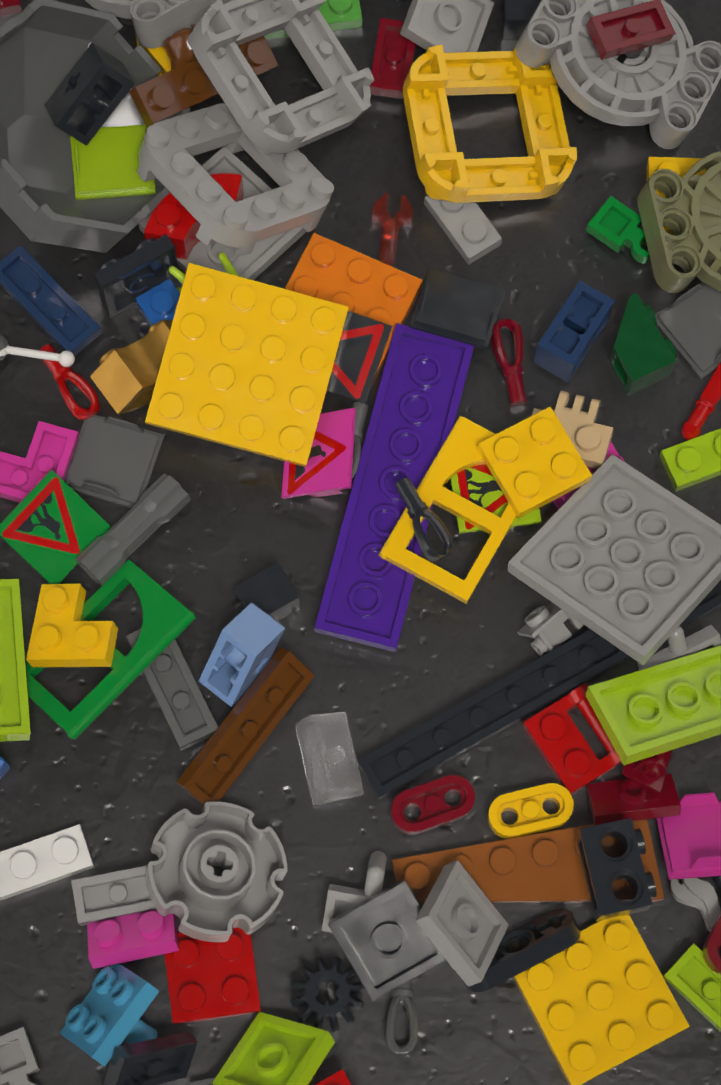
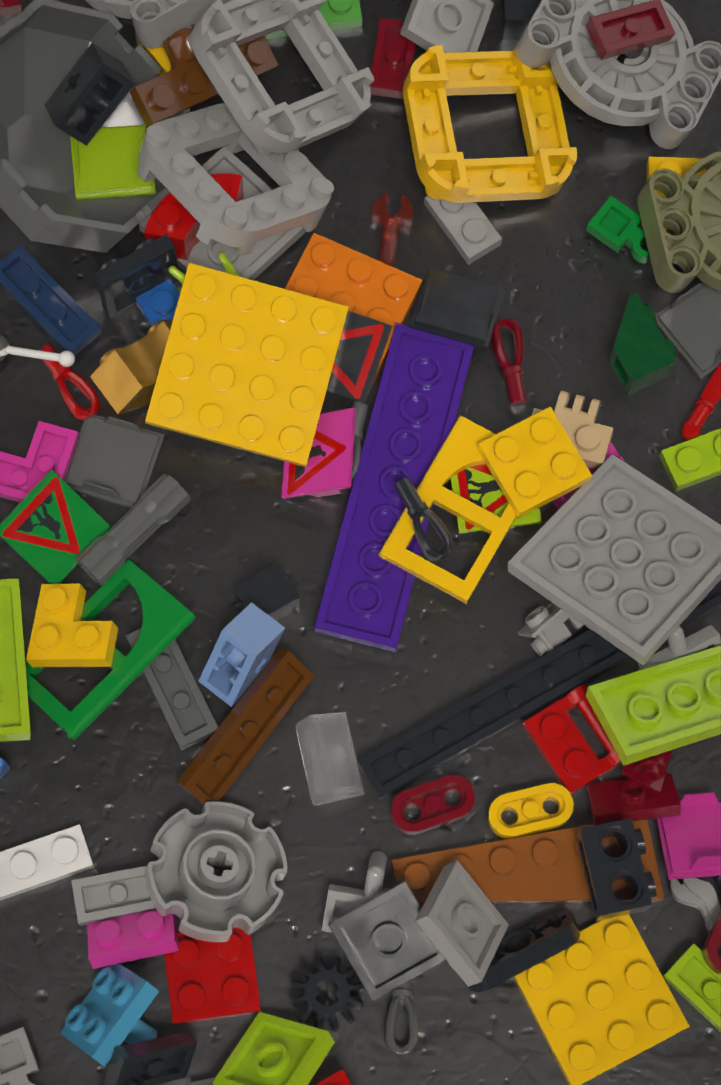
(573, 331): dark blue brick -> none

